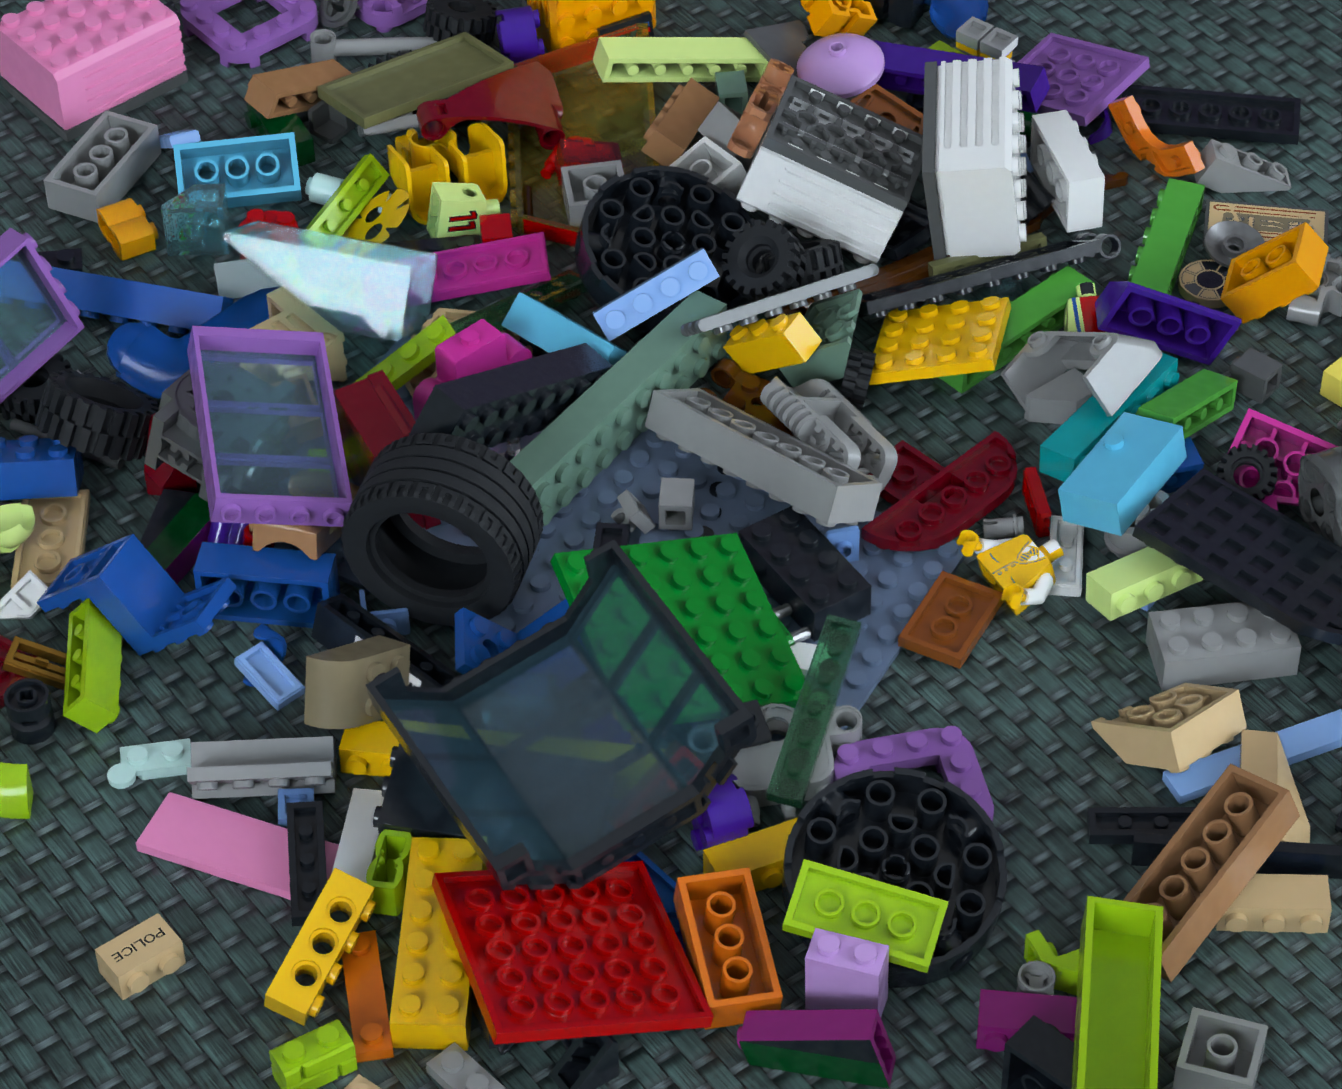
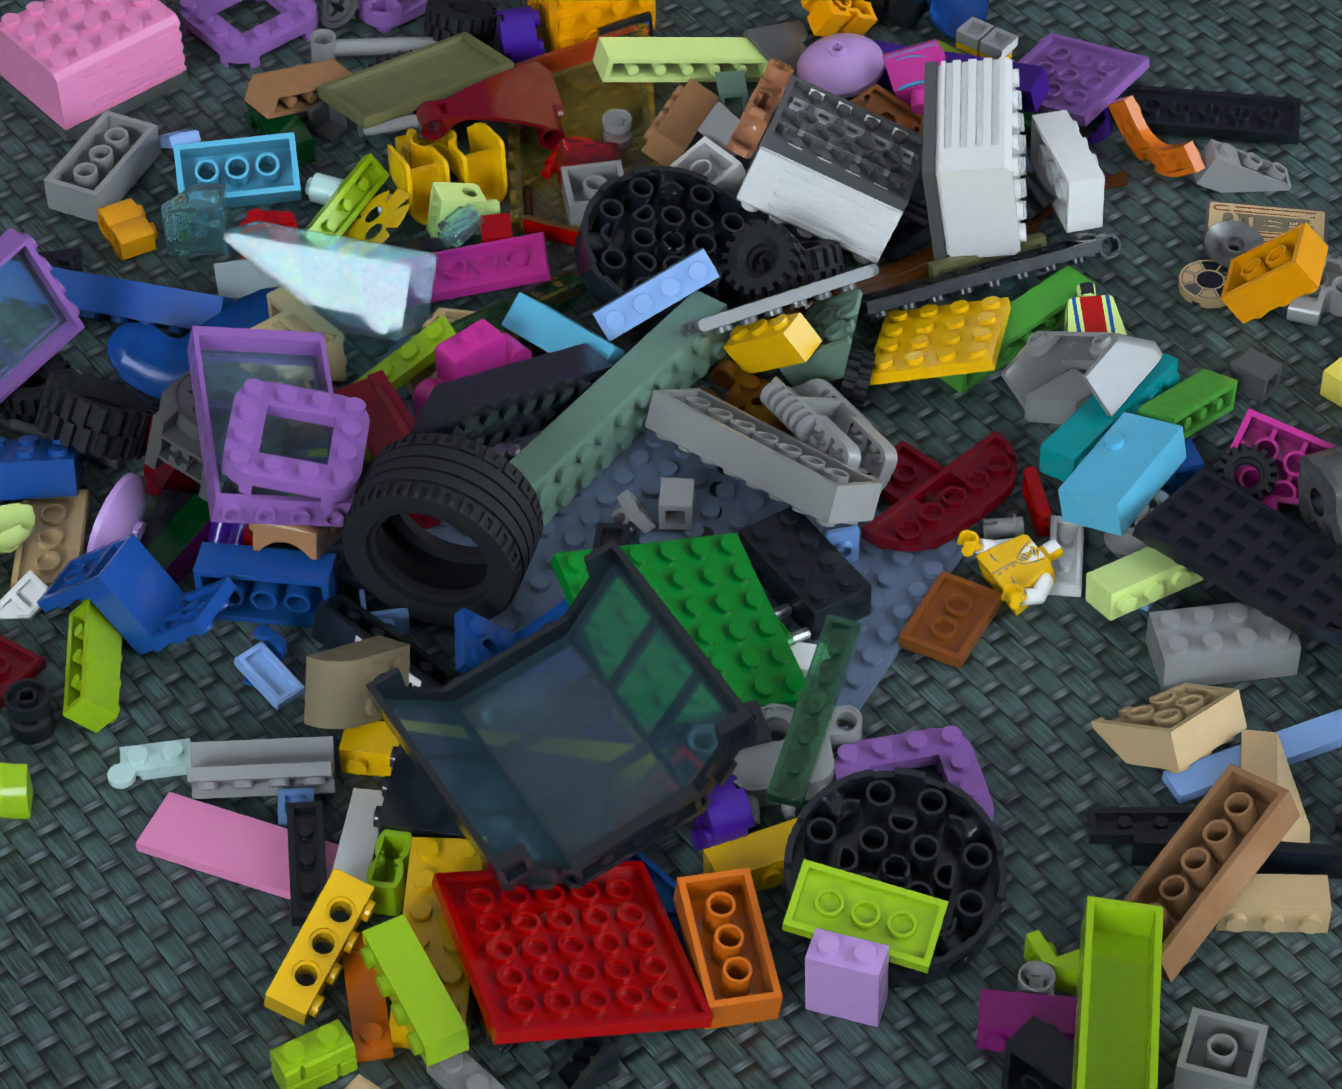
(36, 667): pearl gold tile -> none
(120, 513): none -> lavender dish
(140, 956): tan brick -> none
(252, 468): none -> medium lavender plate
(415, 991): none -> lime brick
(460, 225): none -> clear light blue brick
(617, 127): none -> light grey wheel
(820, 1043): slope -> none
(907, 71): none -> dark pink torso
(1168, 236): bright green brick -> none
(1168, 320): dark purple slope -> none

